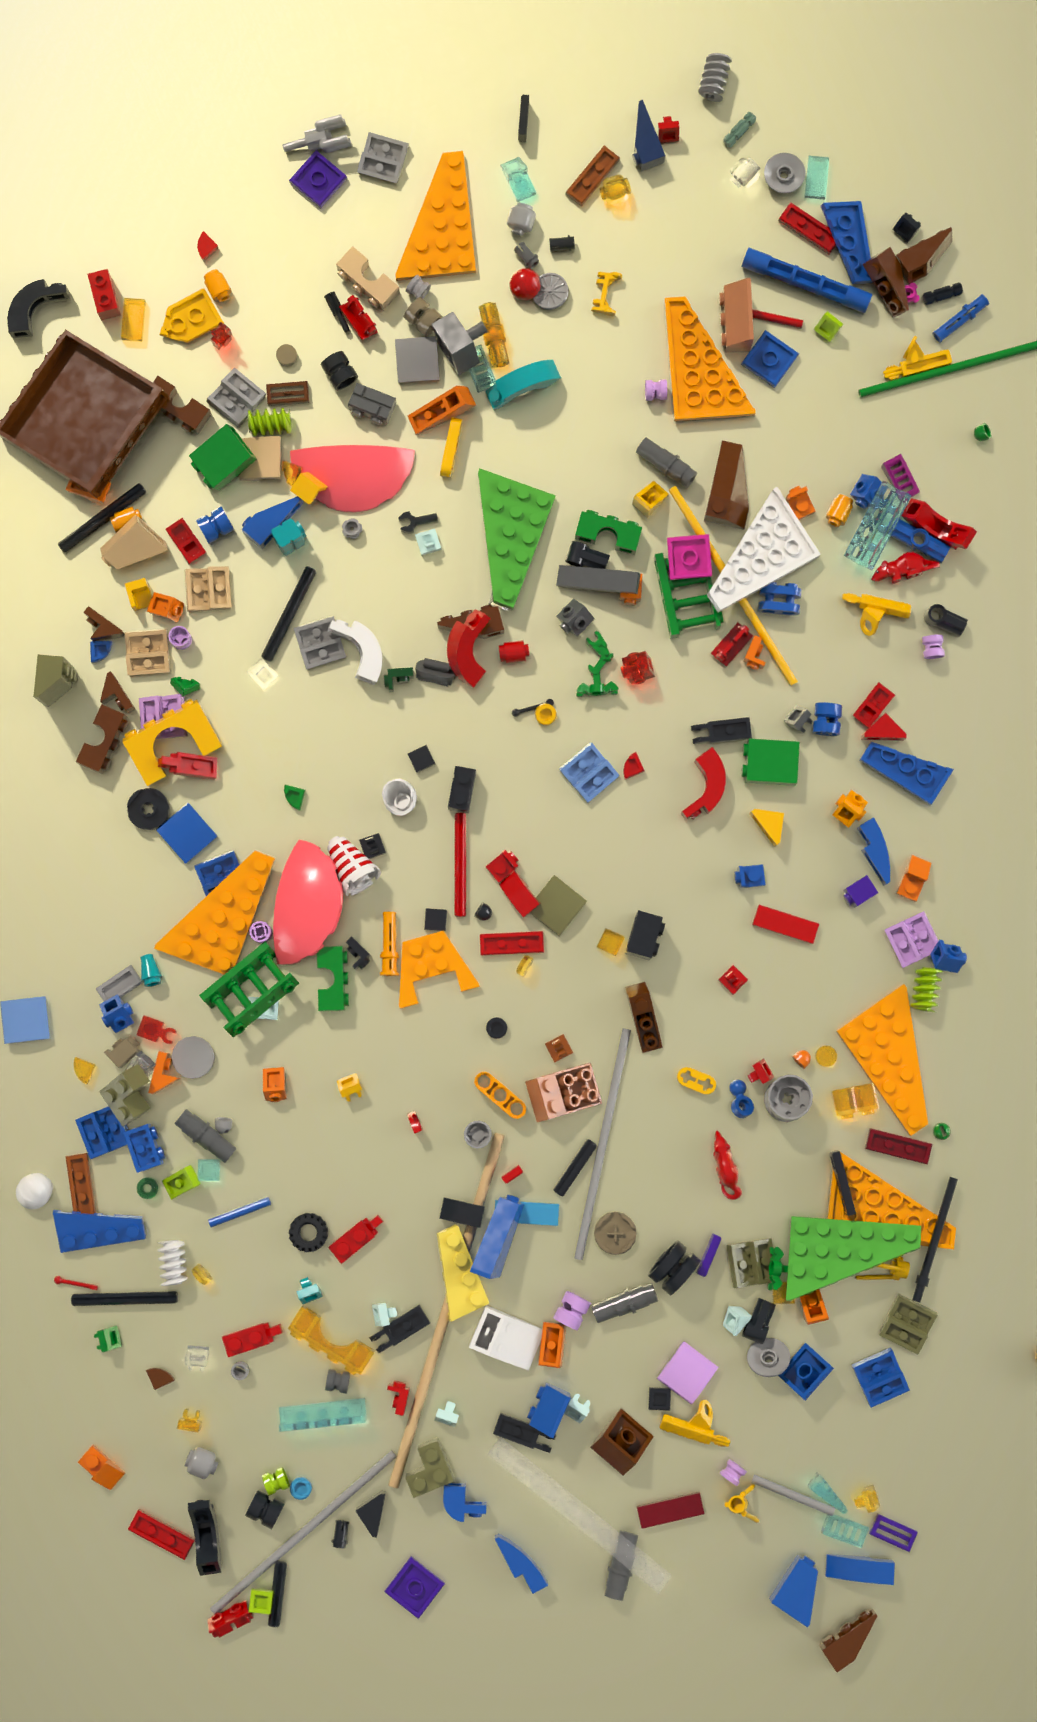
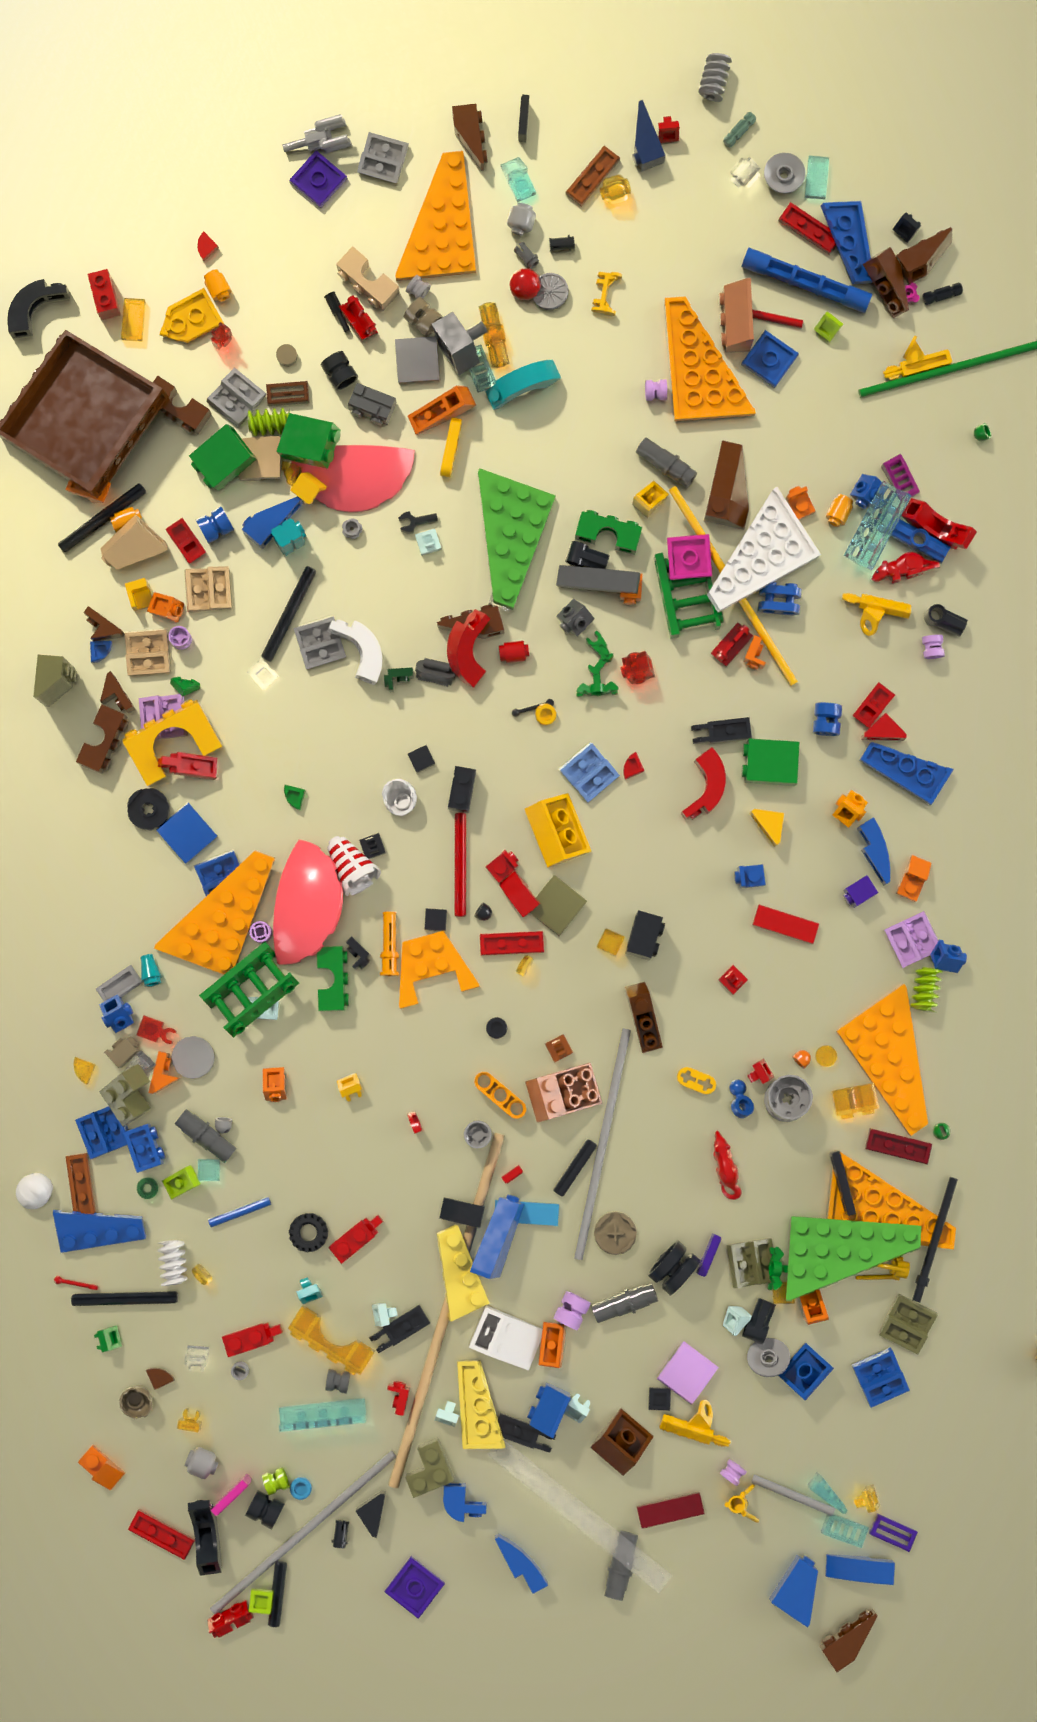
(24, 1020): medium blue slope -> none
(136, 1402): none -> dark tan hair
(231, 1495): none -> dark pink tile
(308, 440): none -> green brick
(466, 128): none -> reddish brown slope
(478, 1416): none -> light yellow wing
(557, 829): none -> yellow slope
(798, 717): dark grey tile -> none
(979, 303): blue pin -> none

